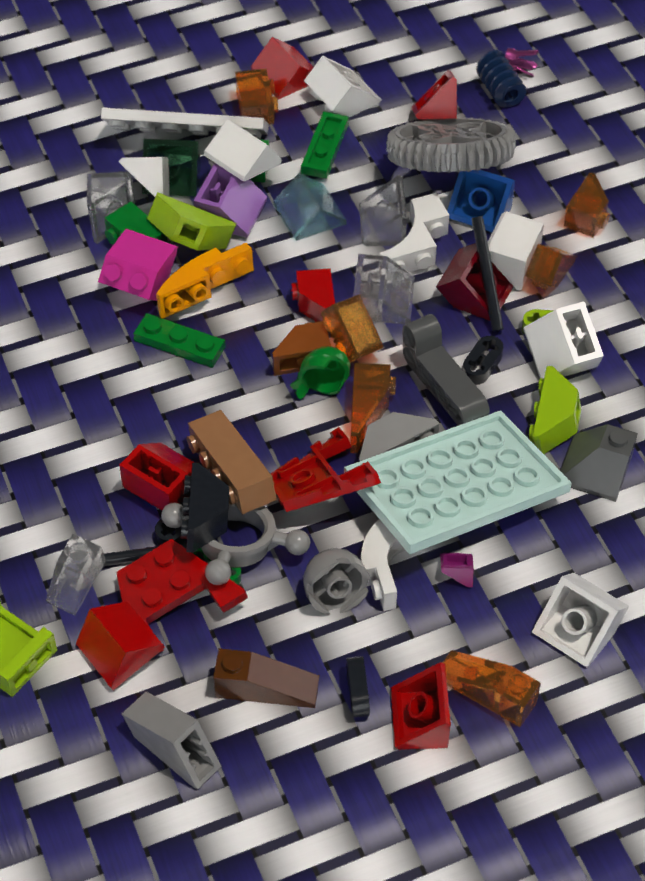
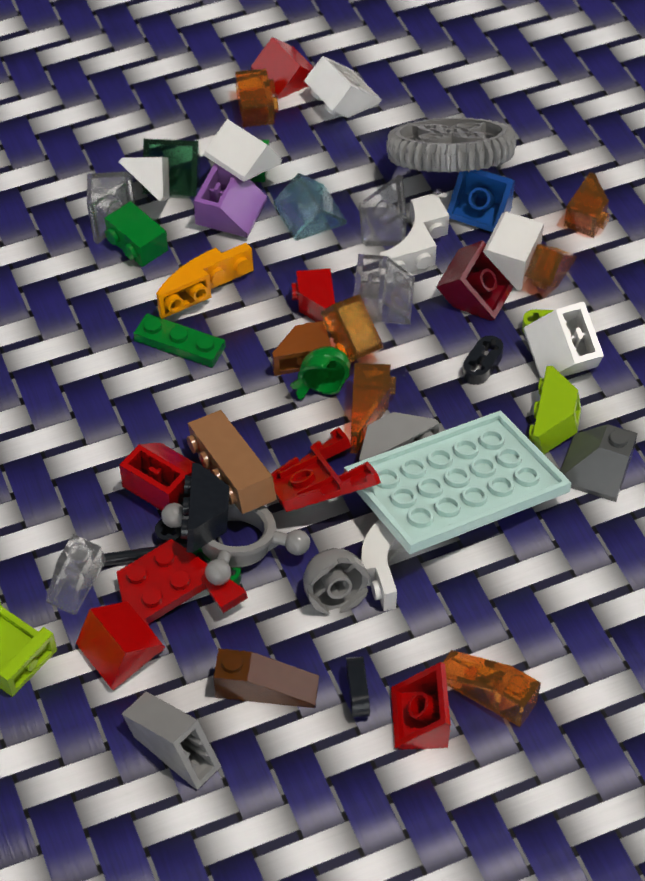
(138, 264): dark pink slope -> none
(174, 121): white plate -> none
(190, 224): lime slope -> none
(324, 145): green plate -> none
(439, 99): red slope -> none
(440, 372): dark grey beam -> none
(458, 567): magenta slope -> none
(487, 274): black bar -> none
(500, 79): dark blue piece -> none
(518, 63): flat silver piece -> none
(579, 618): white slope -> none

